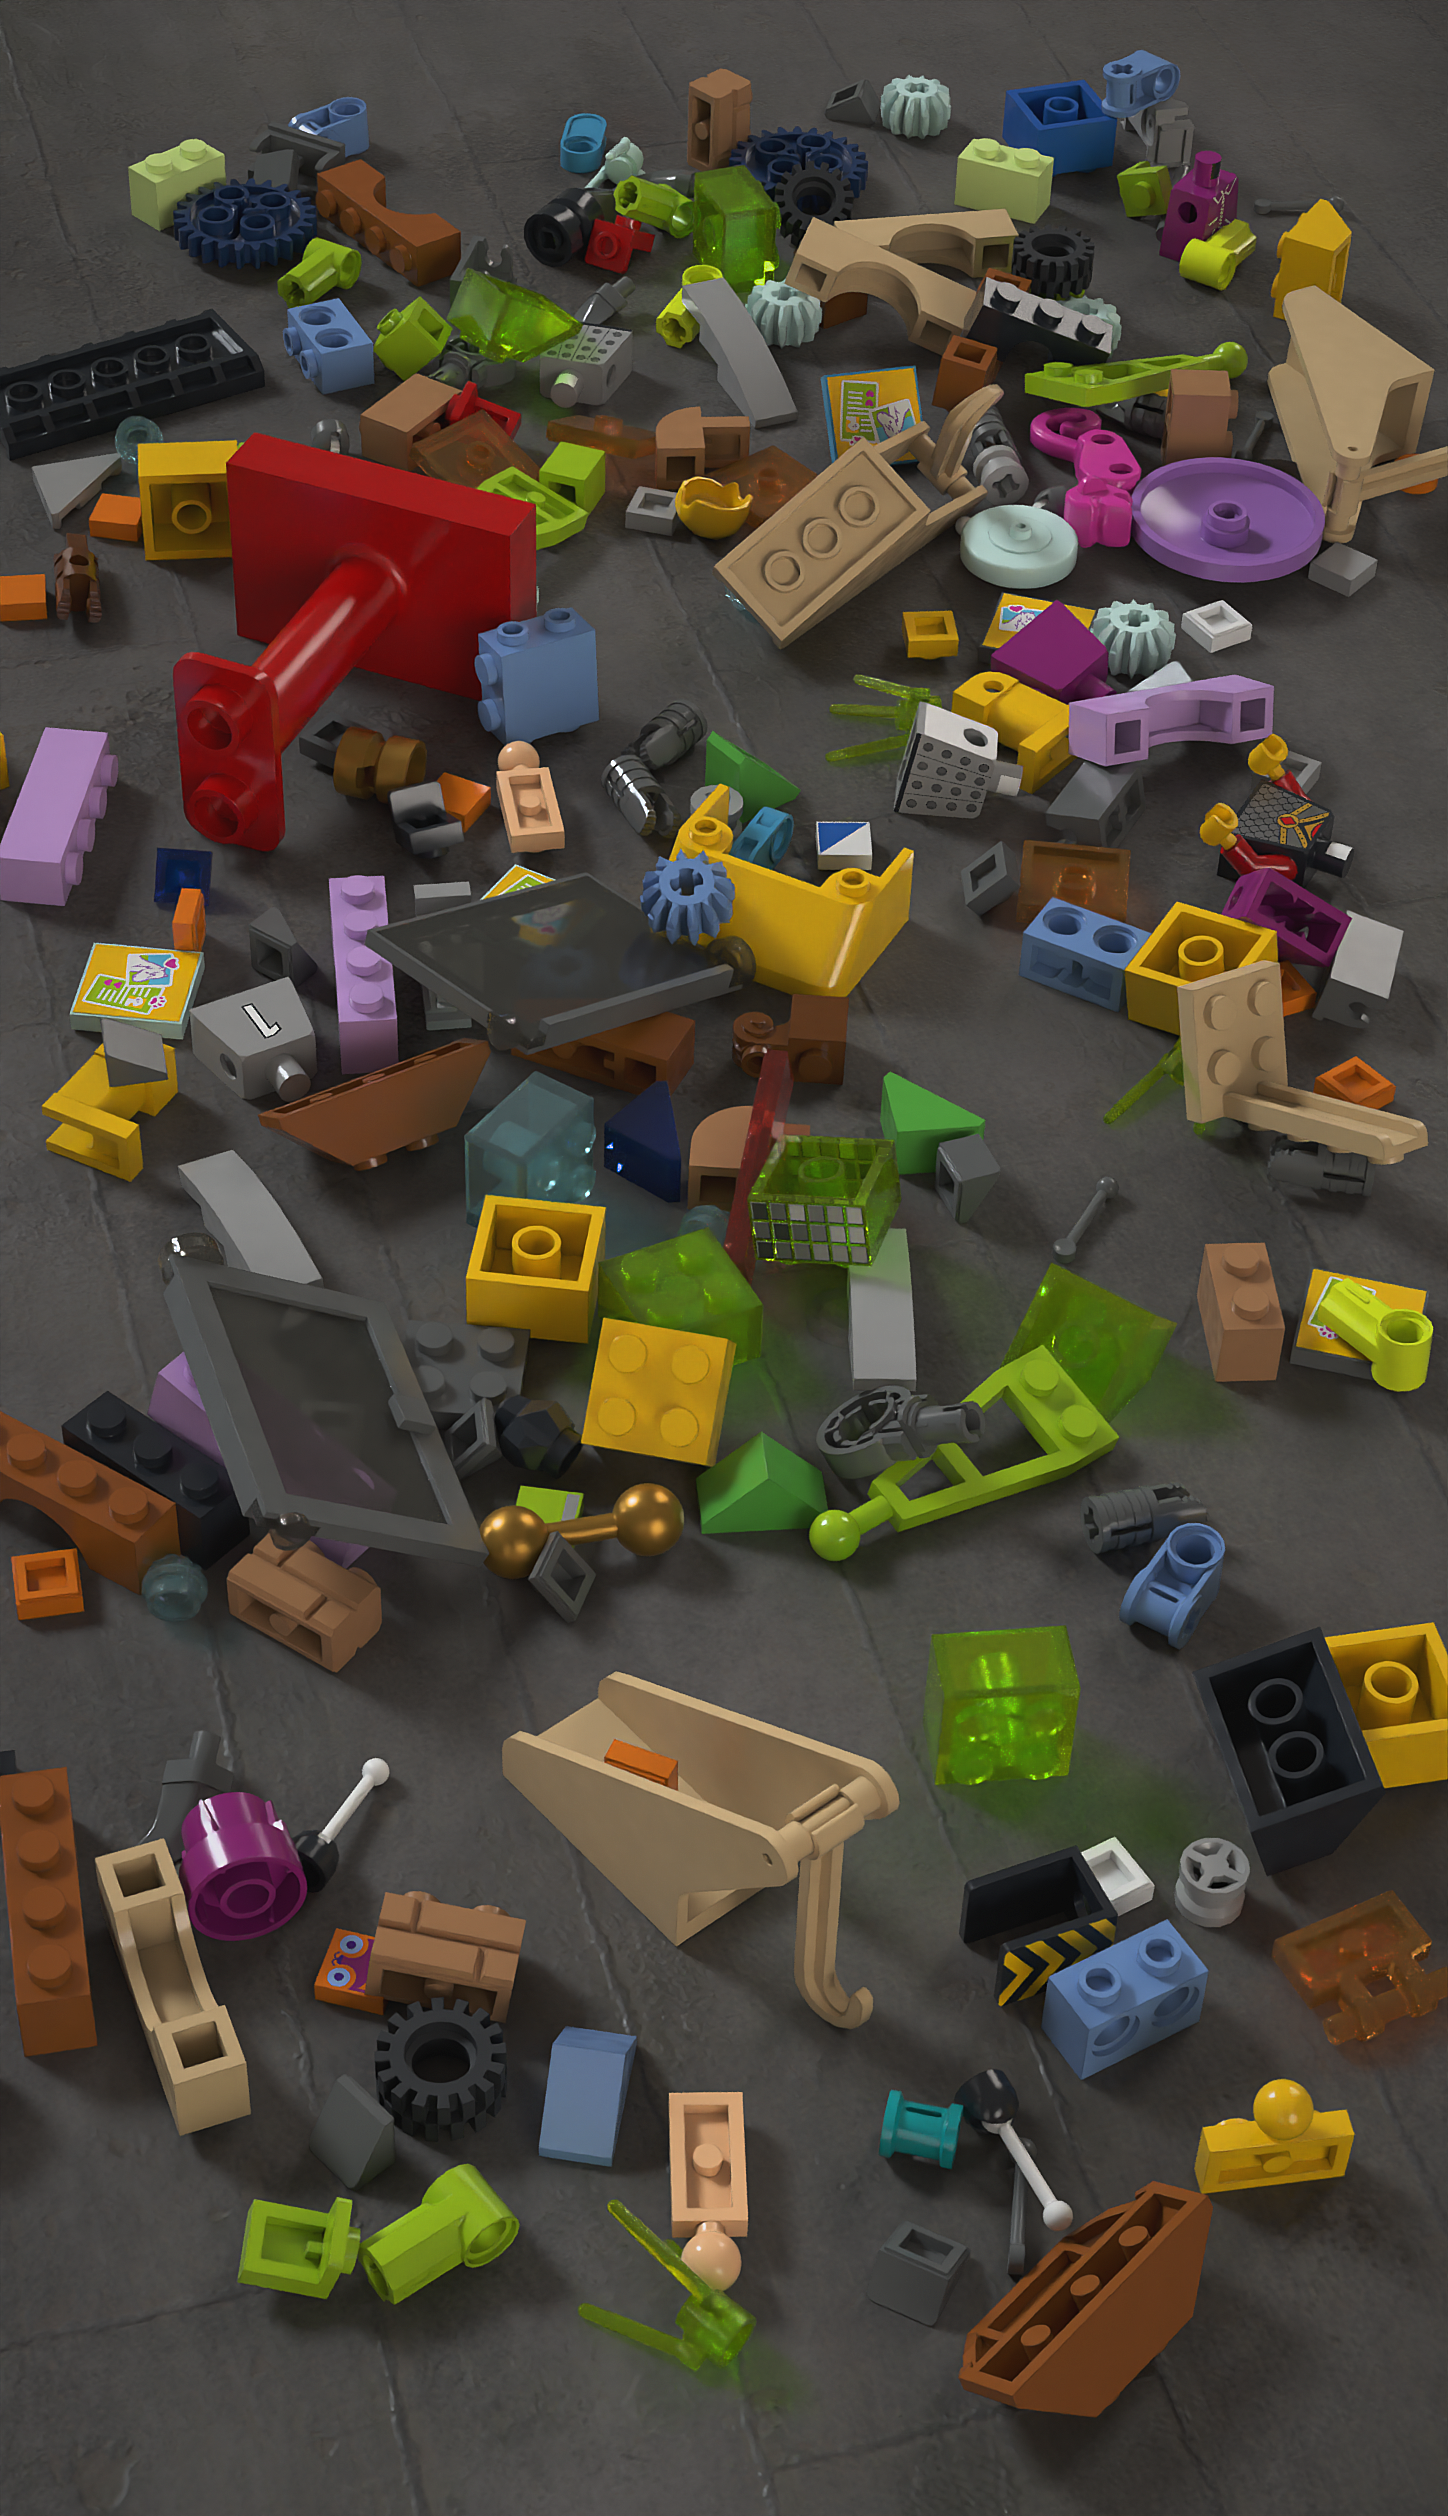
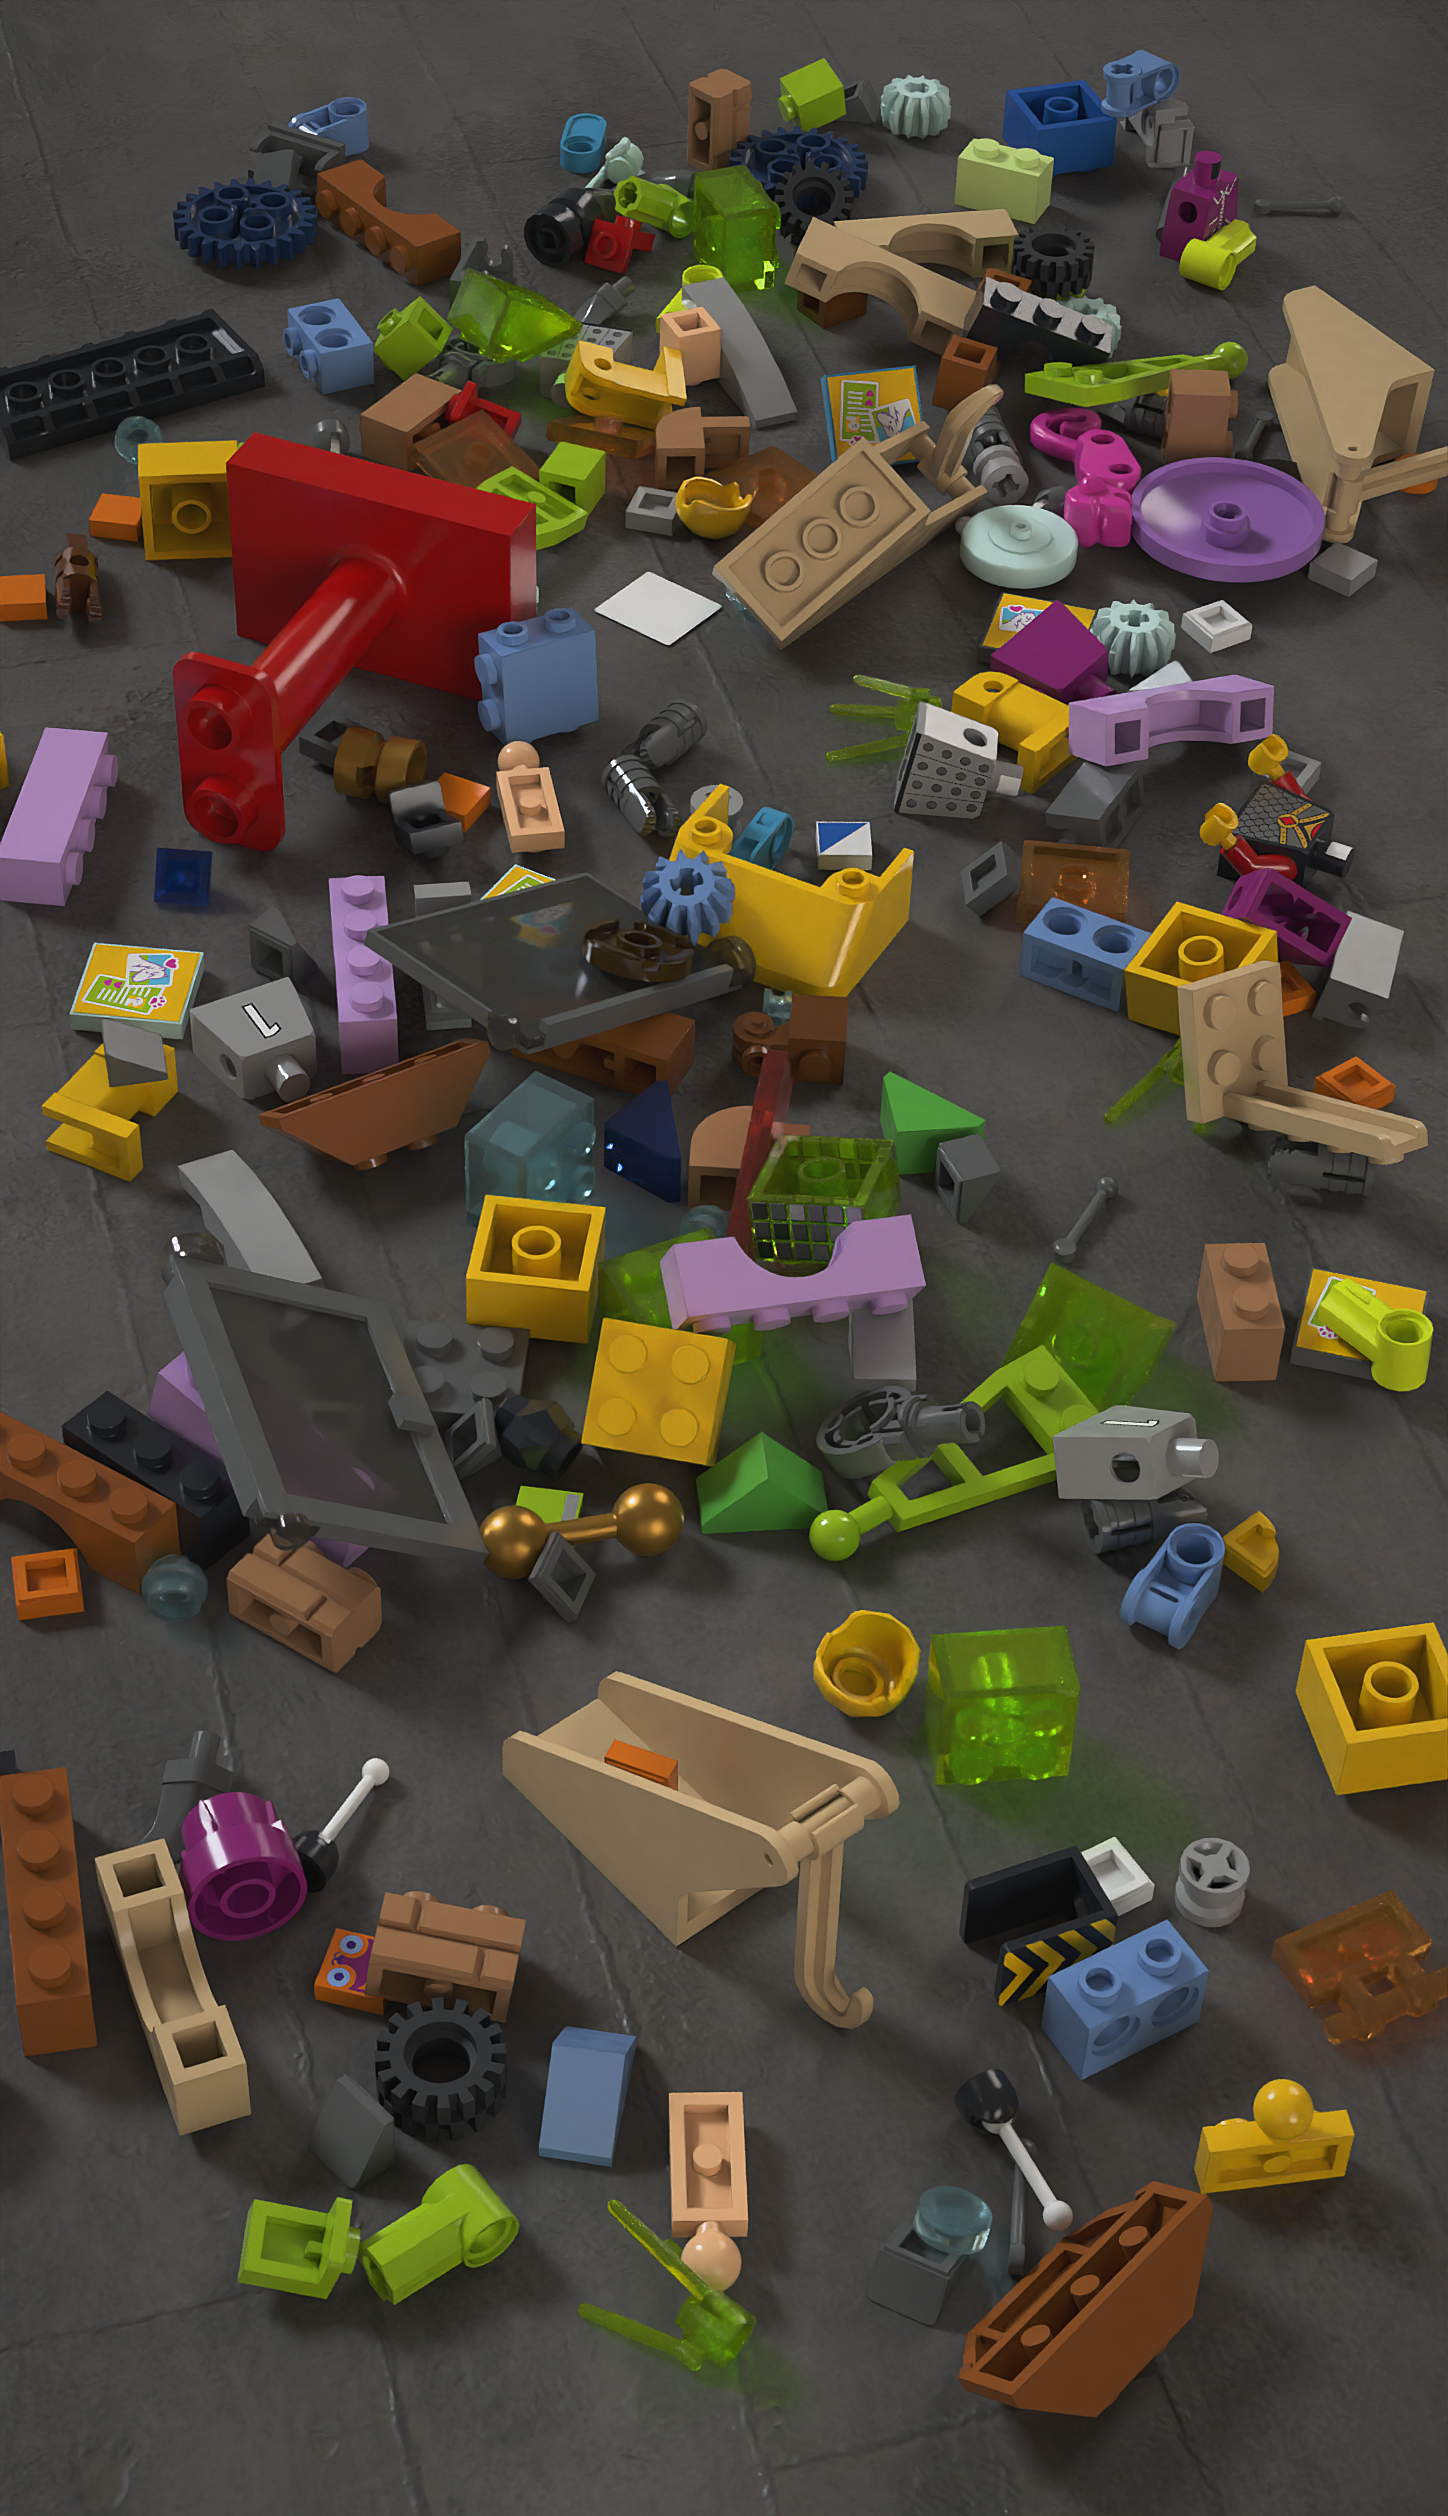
(72, 483): light grey tile -> none
(169, 176): yellowish green brick -> none
(189, 921): orange tile -> none
(321, 269): lime piece -> none
(622, 389): none -> yellow piece
(638, 953): none -> dark brown tile
(658, 608): none -> white sticker
(697, 338): none -> light nougat brick
(719, 1286): none -> lavender arch
(748, 775): bright green slope -> none
(778, 1006): none -> clear light blue bush
(784, 314): light aqua gear -> none
(812, 96): none -> lime brick
(867, 1664): none -> yellow hair
(920, 2129): teal bush -> none
(930, 634): yellow plate -> none
(952, 2220): none -> clear light blue tile
(1131, 1455): none -> light grey torso
(1145, 189): lime bracket -> none
(1253, 1551): none -> yellow tile
(1291, 1748): black slope -> none
(1313, 255): yellow slope -> none

